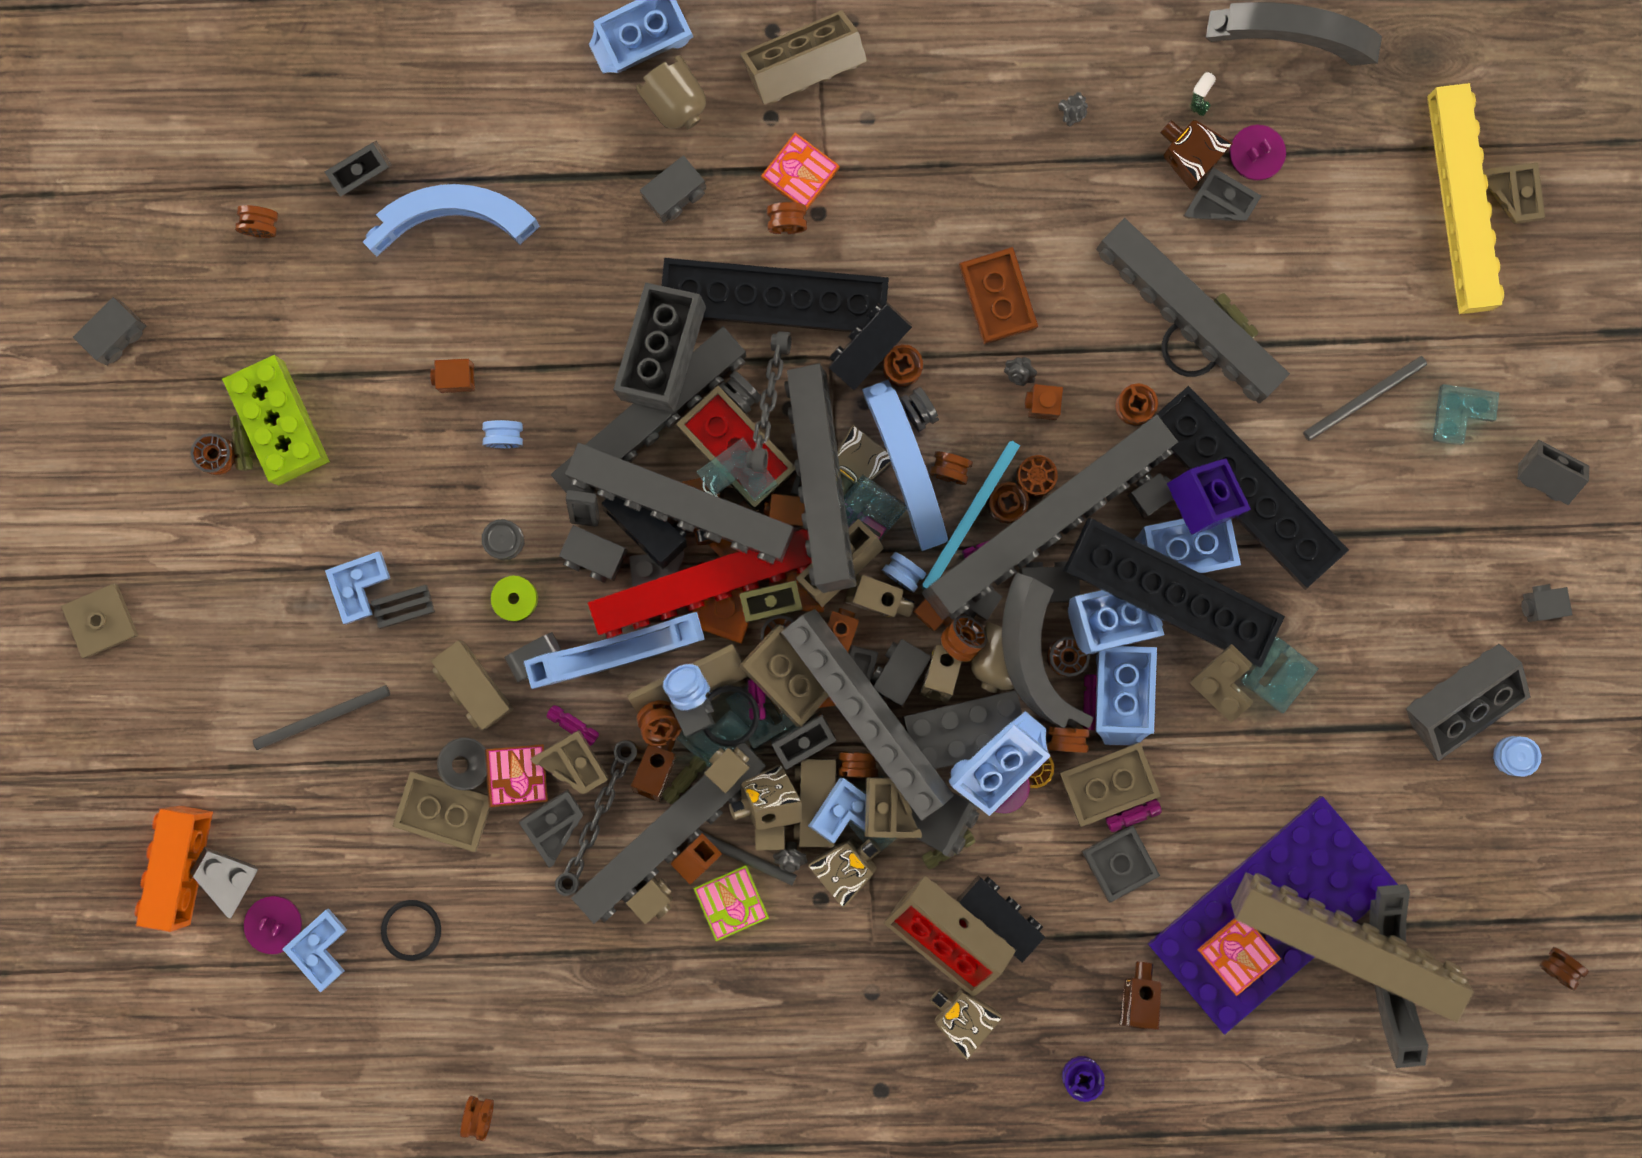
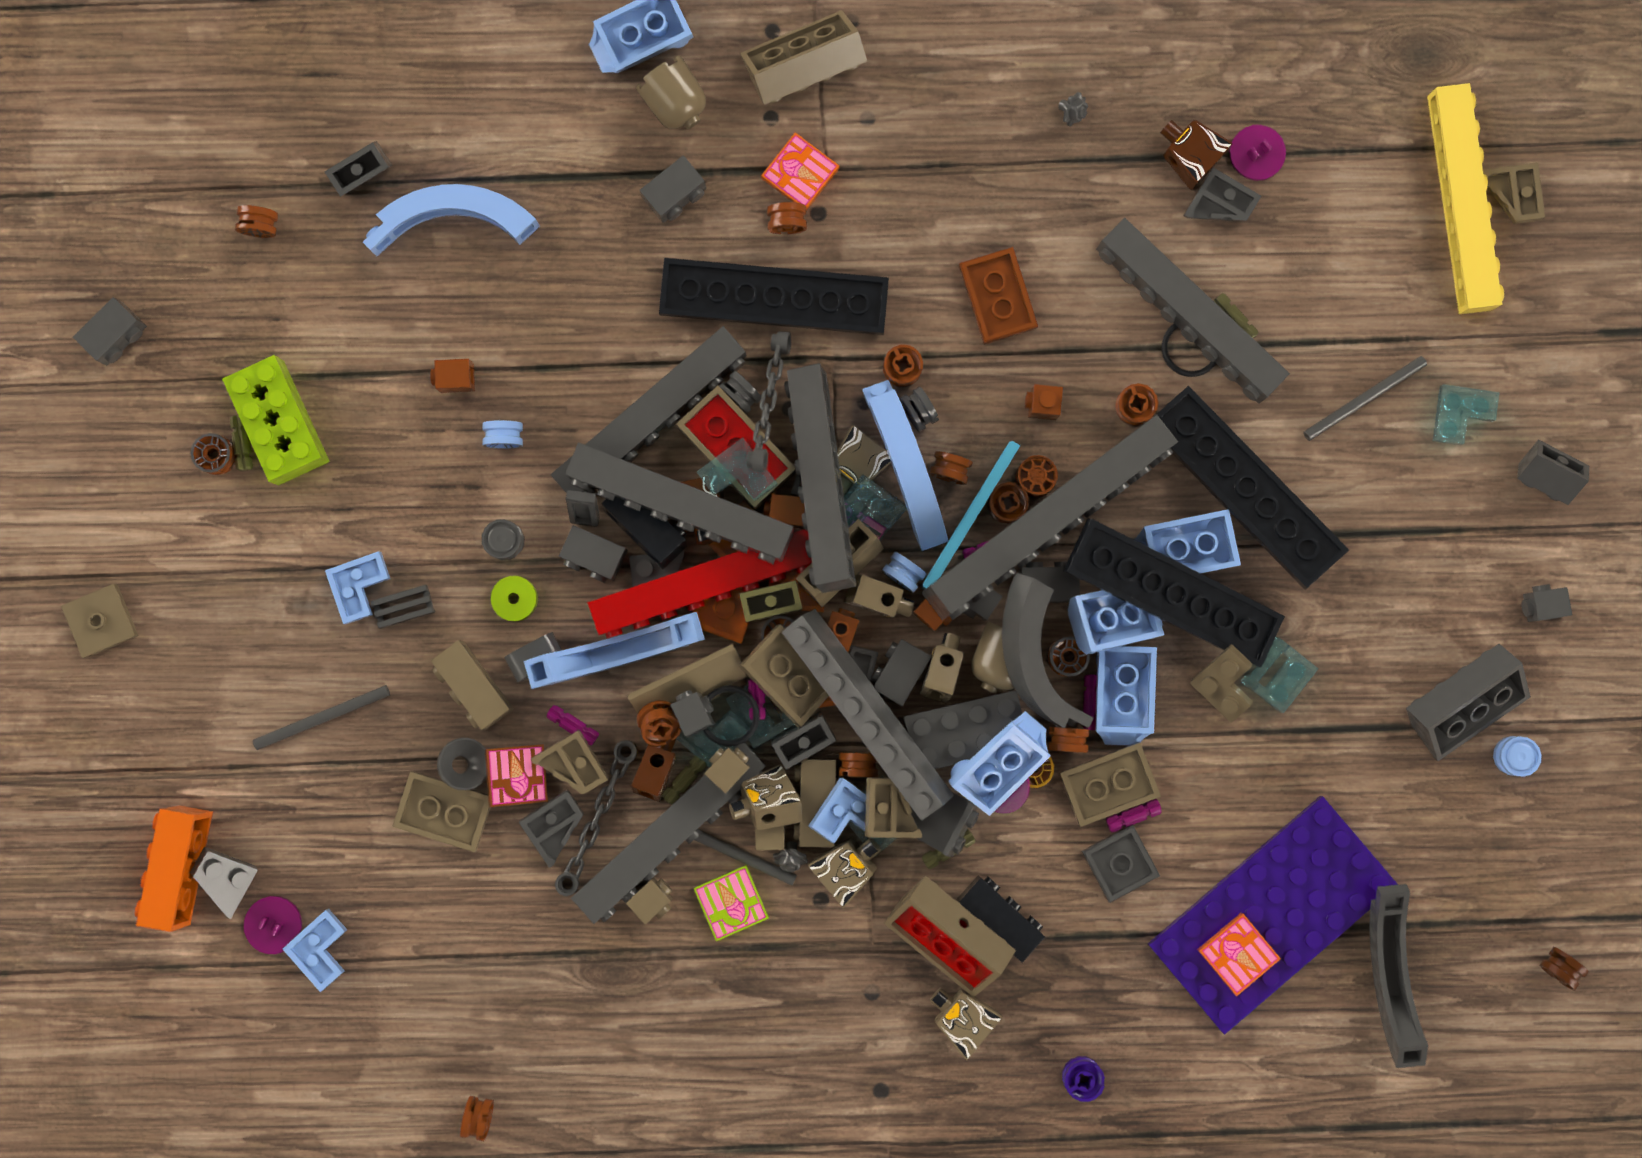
(429, 950): black tyre -> none
(660, 347): dark grey brick -> none
(686, 687): light blue wheel -> none
(696, 858): dark orange brick -> none
(869, 344): black brick -> none
(964, 638): dark orange wheel -> none
(1020, 371): dark grey plant -> none
(1137, 1011): reddish brown torso -> none
(1150, 494): dark grey brick -> none
(1200, 90): arm -> none
(1208, 496): dark purple slope -> none
(1300, 24): dark grey arch -> none
(1352, 946): dark tan brick -> none

